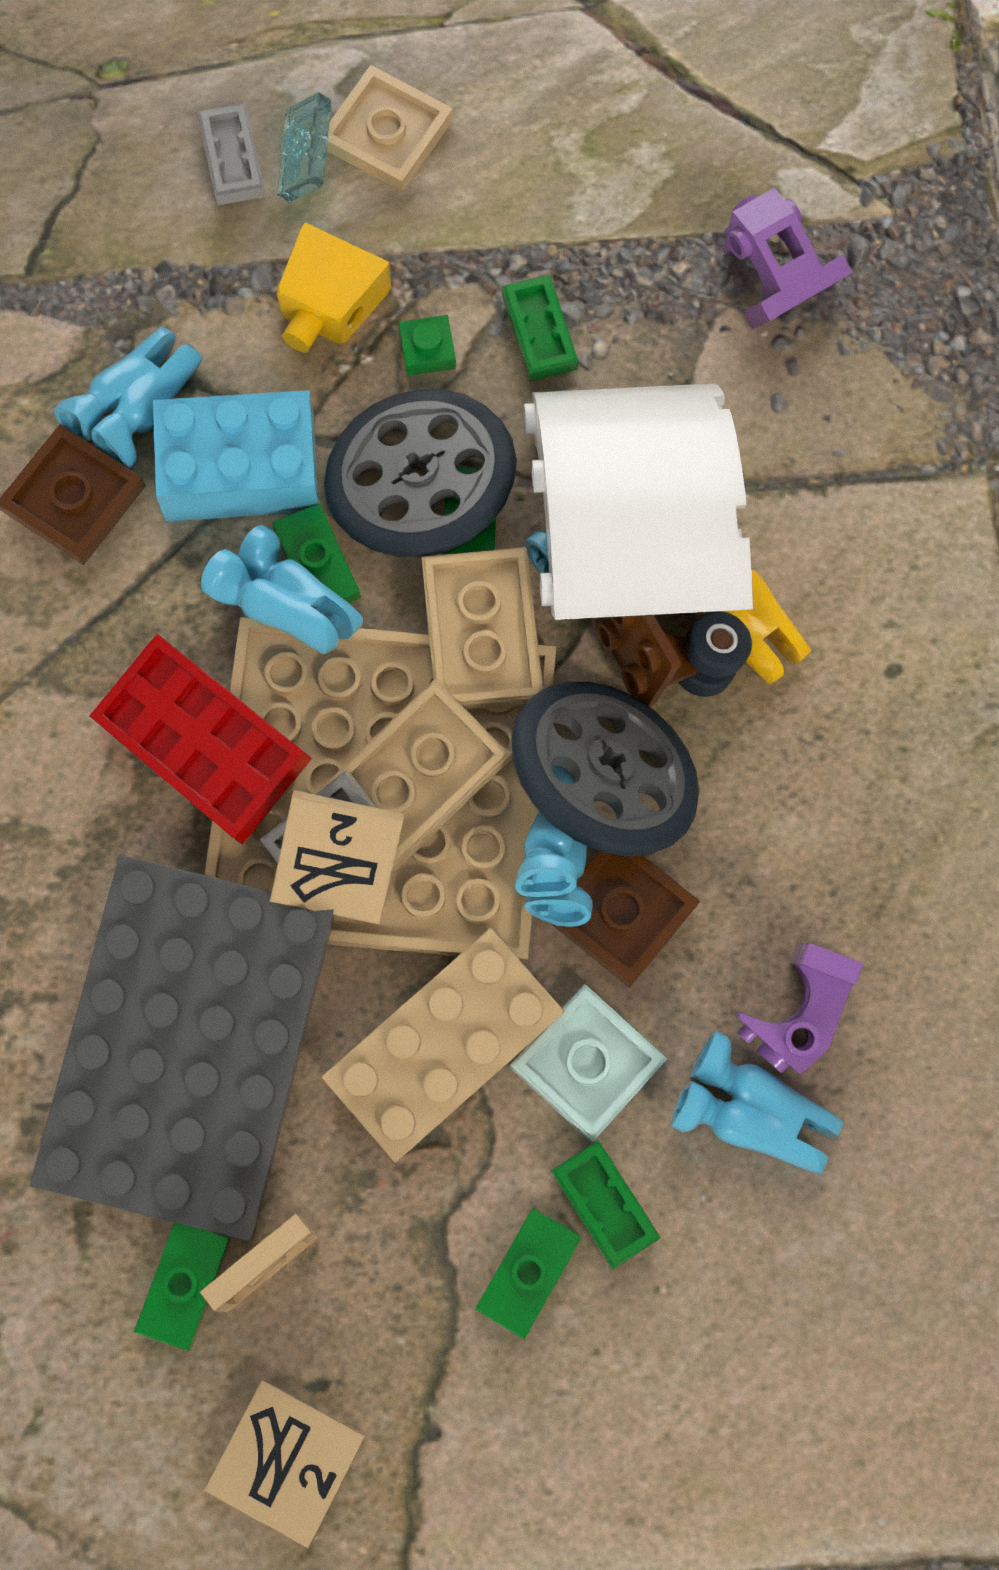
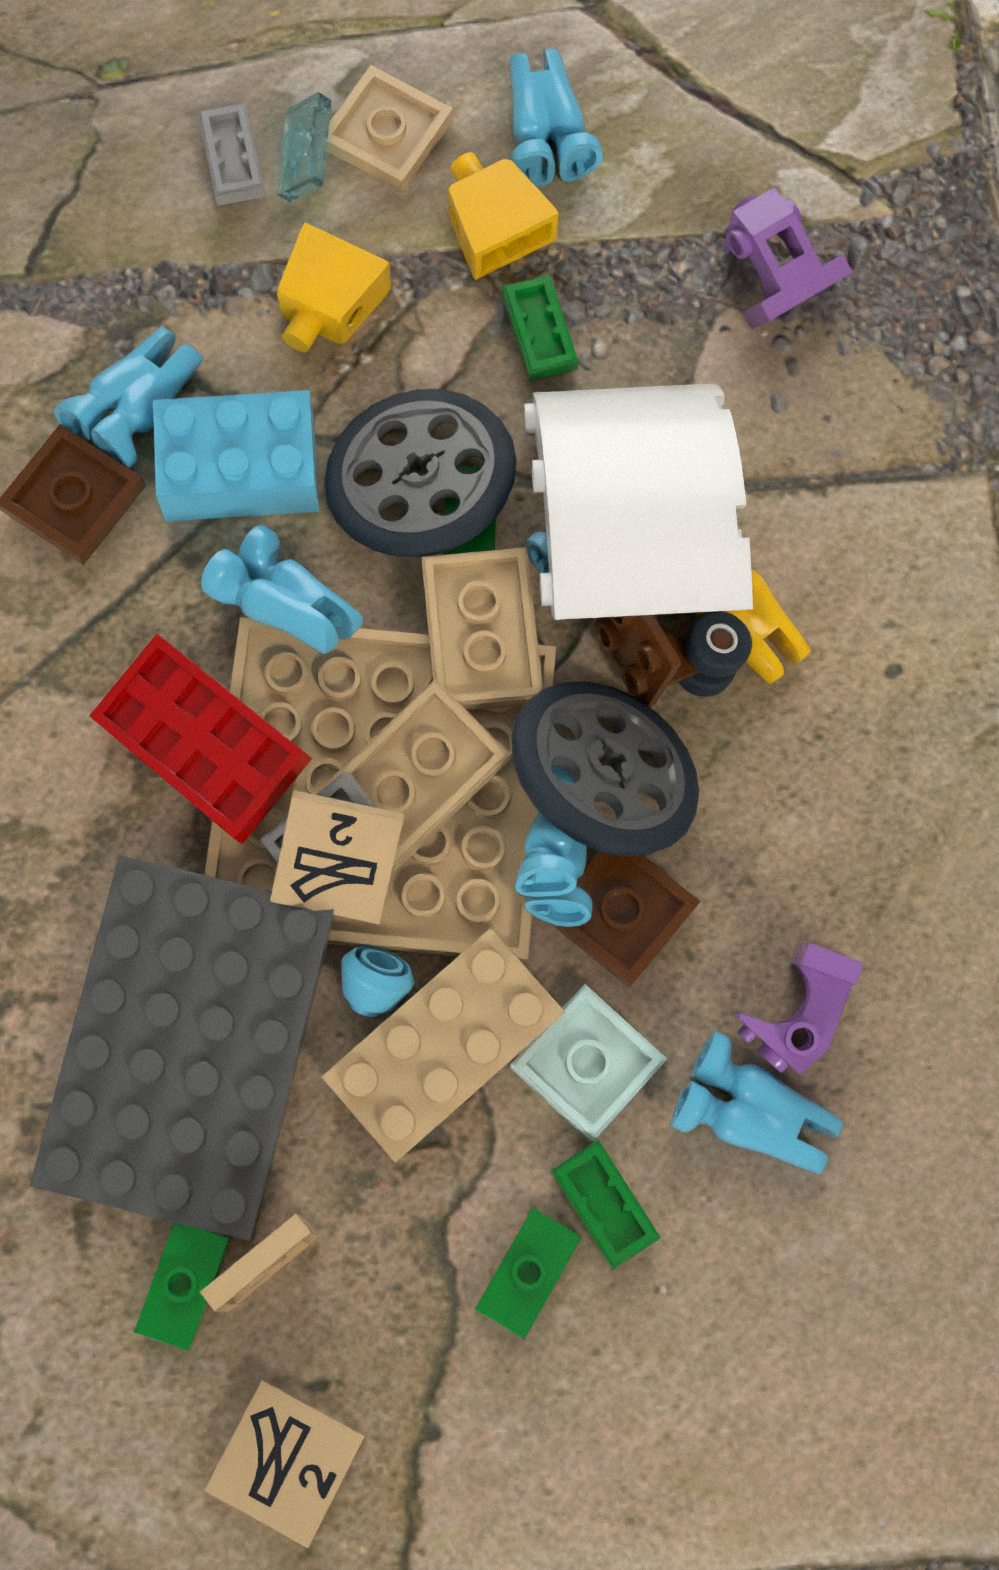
(311, 543): green plate -> none
(374, 980): none -> medium azure cone
(427, 345): green plate -> none
(497, 214): none -> yellow torso
(549, 110): none -> medium azure piece

